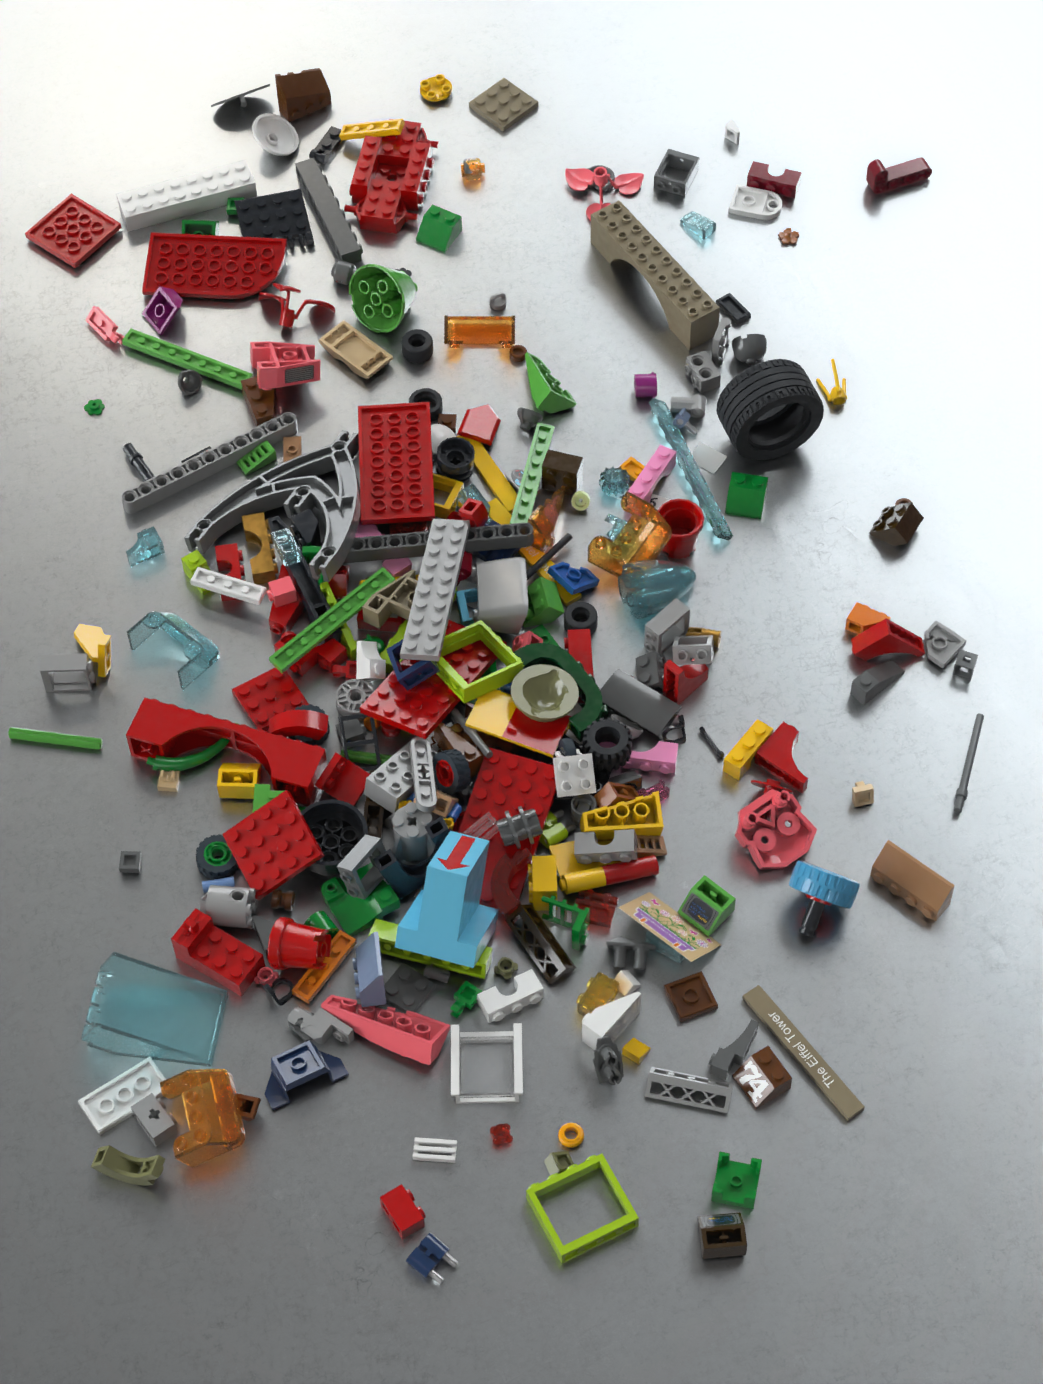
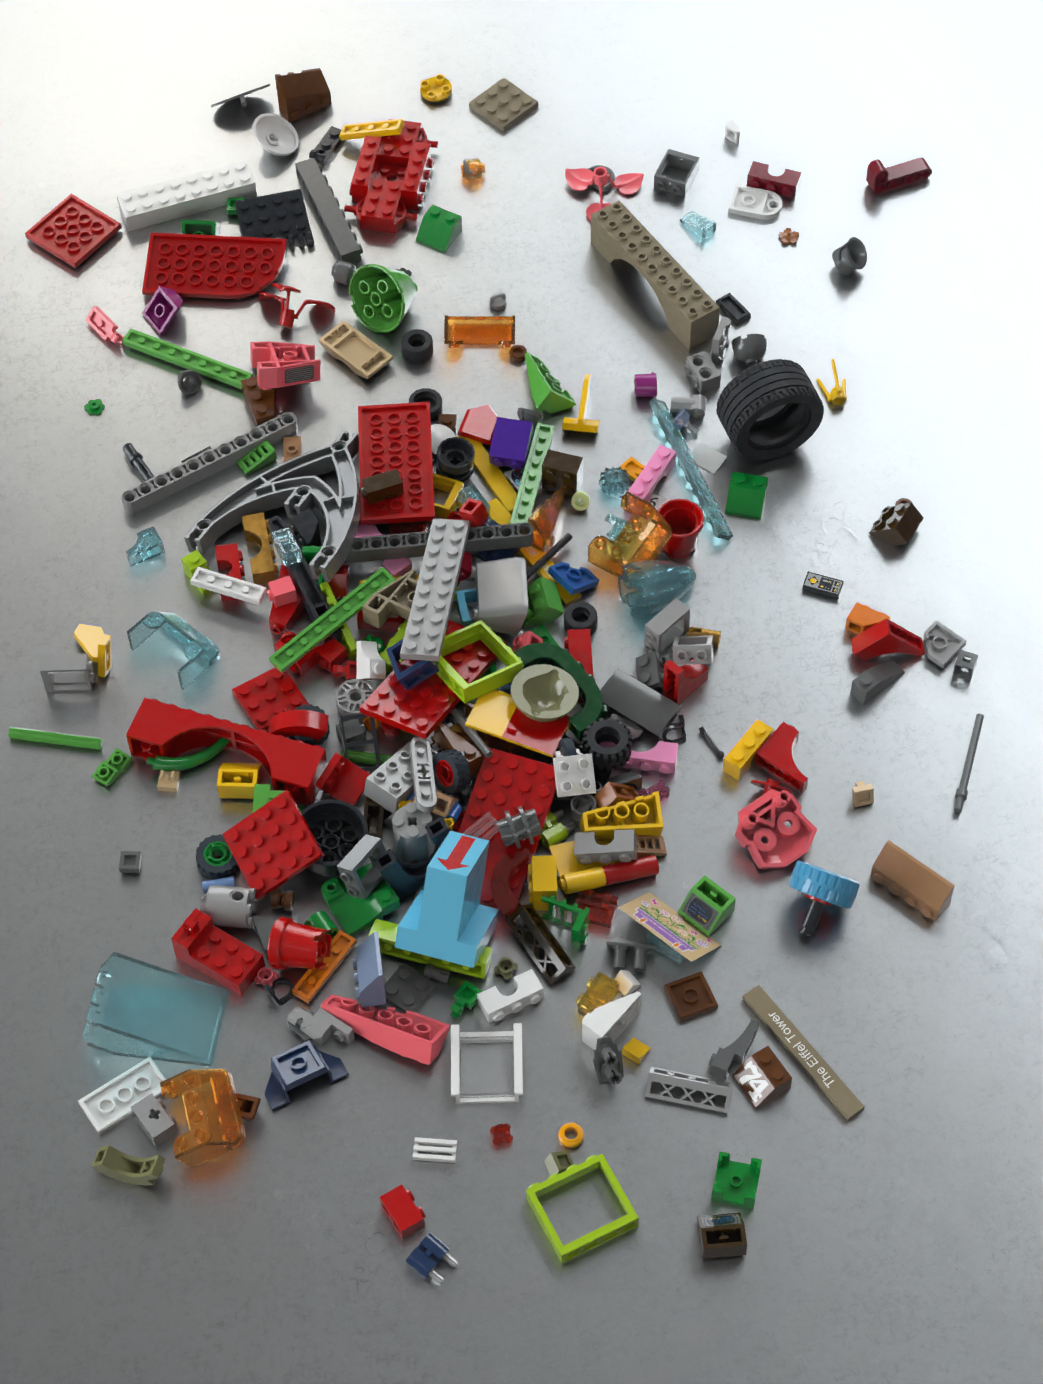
(111, 769): none -> bright green slope
(382, 486): none -> dark brown brick
(511, 443): none -> dark purple slope
(581, 423): none -> yellow piece
(823, 585): none -> tile
(850, 256): none -> dark grey helmet

